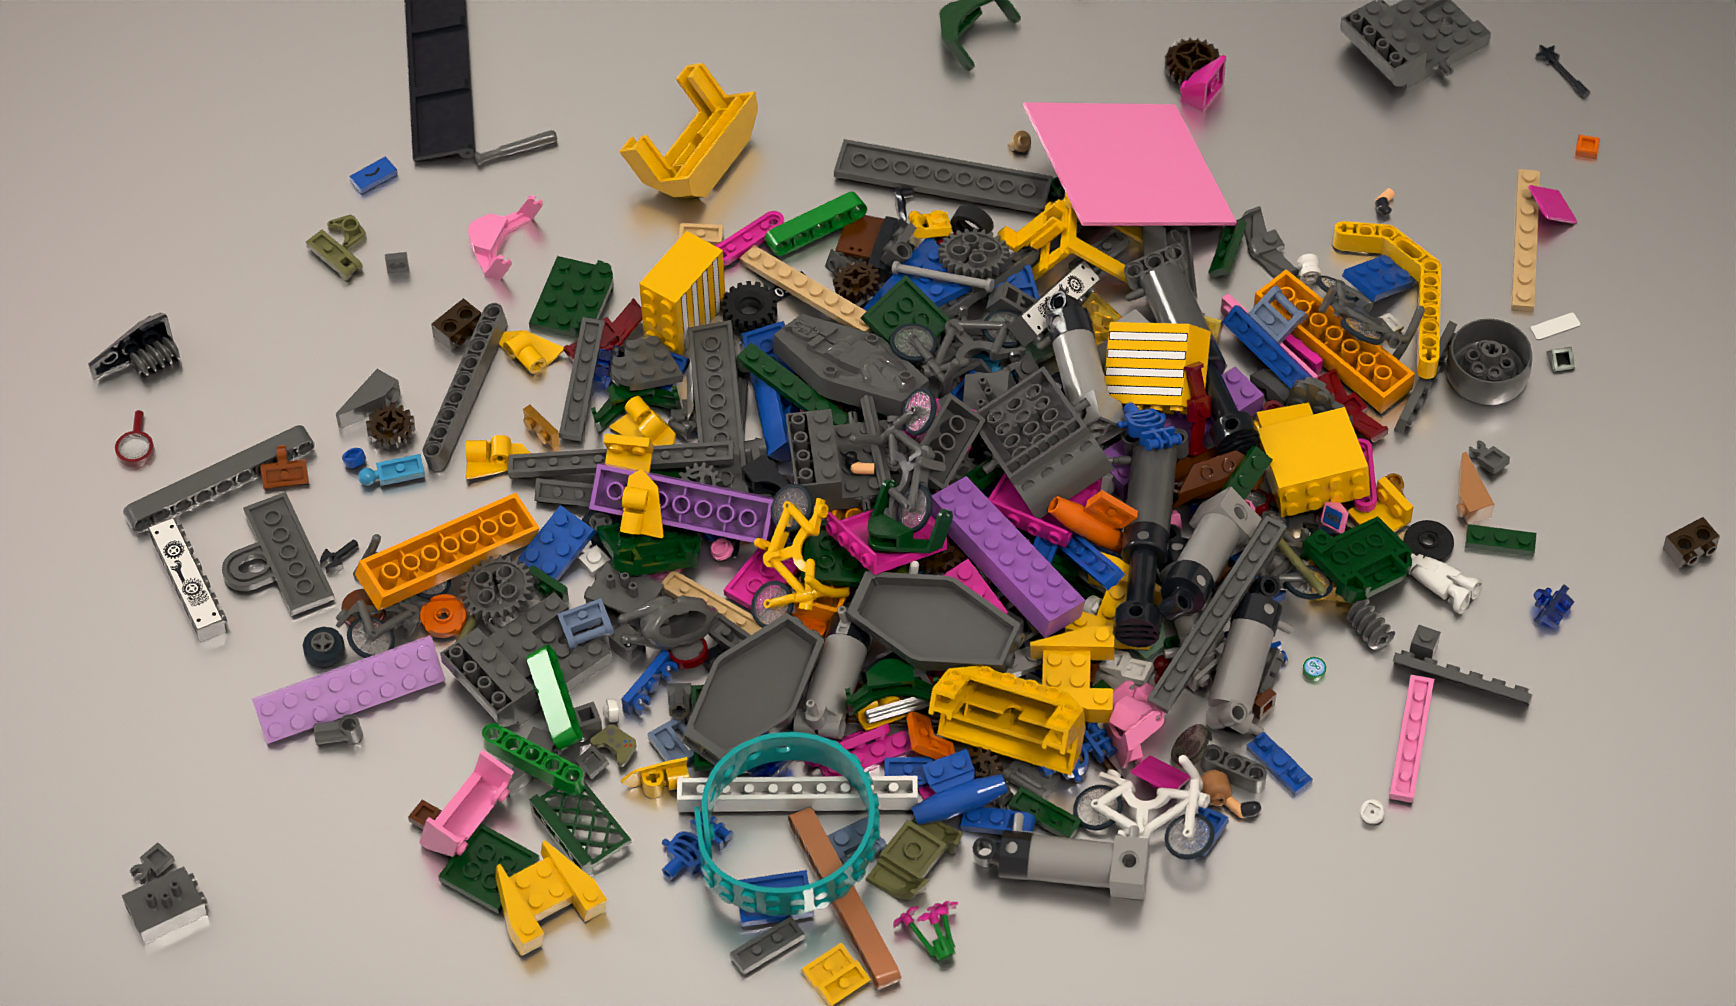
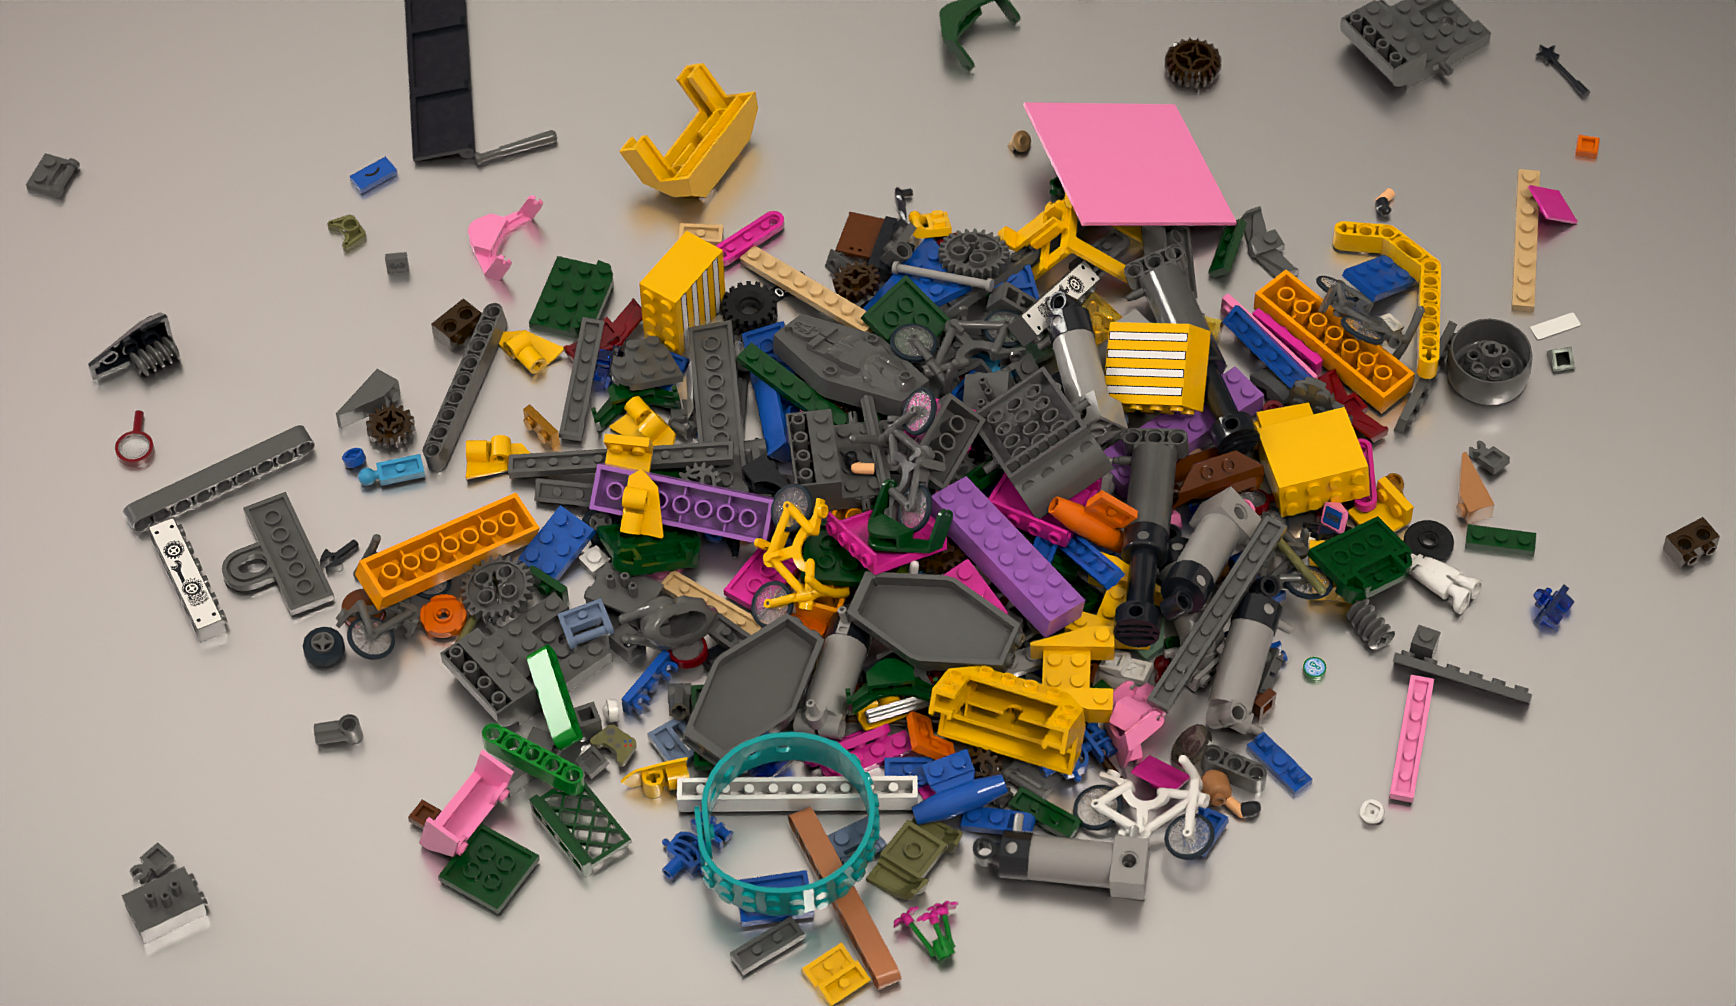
(47, 173): none -> dark grey plate
(284, 471): dark orange plate -> none
(334, 254): olive plate -> none
(348, 689): lavender plate -> none
(541, 892): yellow wedge -> none
(721, 549): bright pink plate -> none
(815, 223): green beam -> none
(943, 176): dark grey plate -> none
(974, 215): black tyre -> none
(1092, 605): white tile -> none
(1149, 427): blue torso -> none
(1197, 407): dark red plate -> none
(1204, 84): dark pink slope -> none
(1248, 472): dark green plate -> none
(1273, 321): sand blue plate -> none
(1309, 268): white wheel -> none
(1319, 542): dark green bracket -> none

